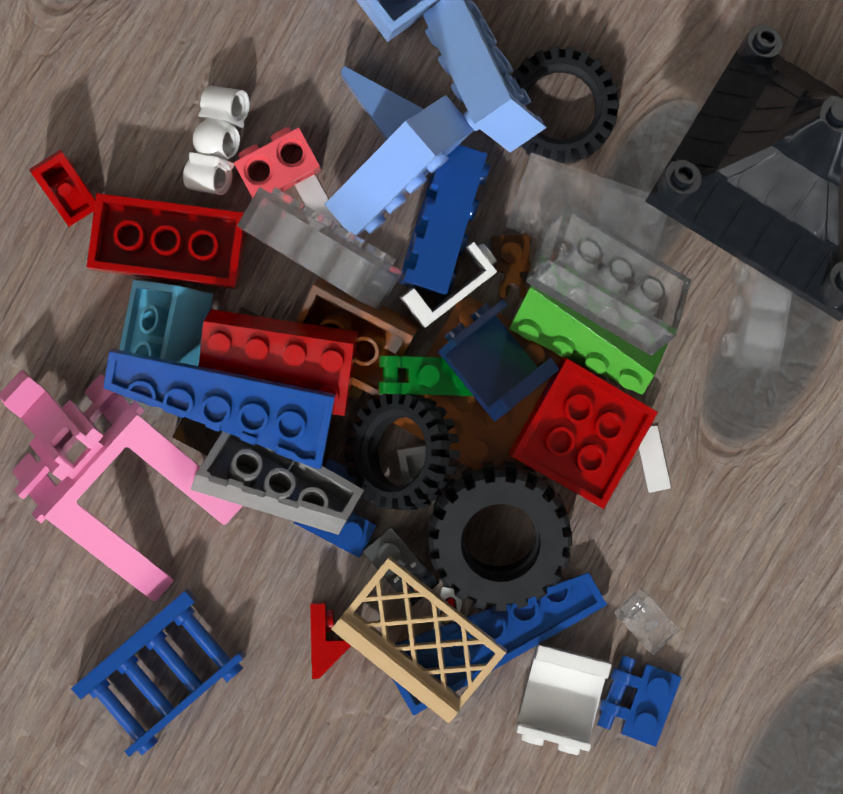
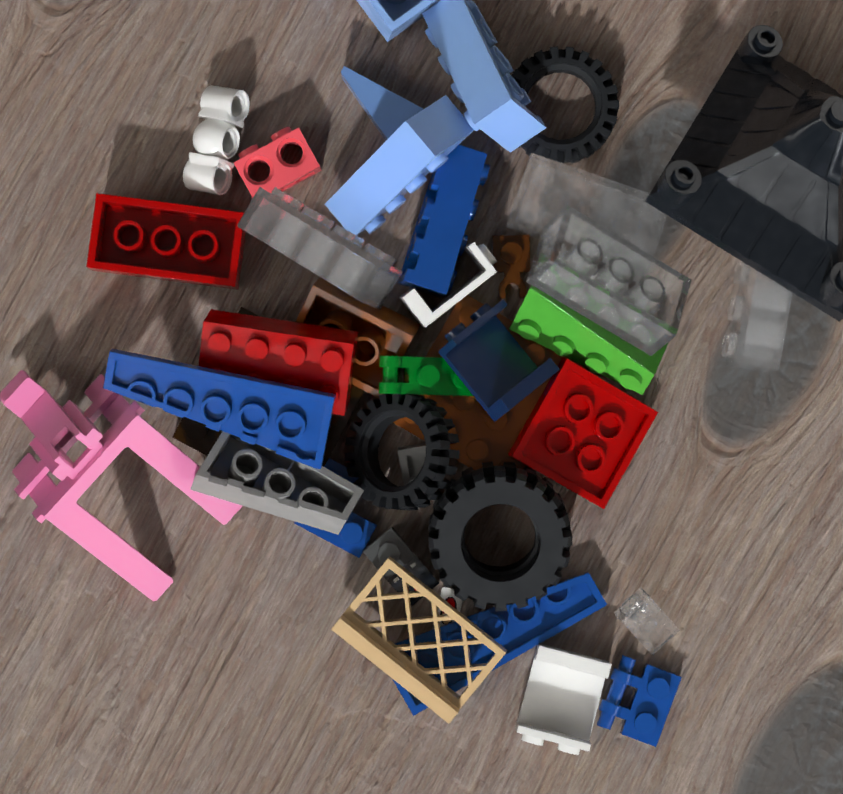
(64, 187): red slope -> none
(125, 661): blue fence -> none
(165, 321): medium azure slope -> none
(315, 197): white sticker -> none
(324, 650): red slope -> none
(654, 461): white sticker -> none

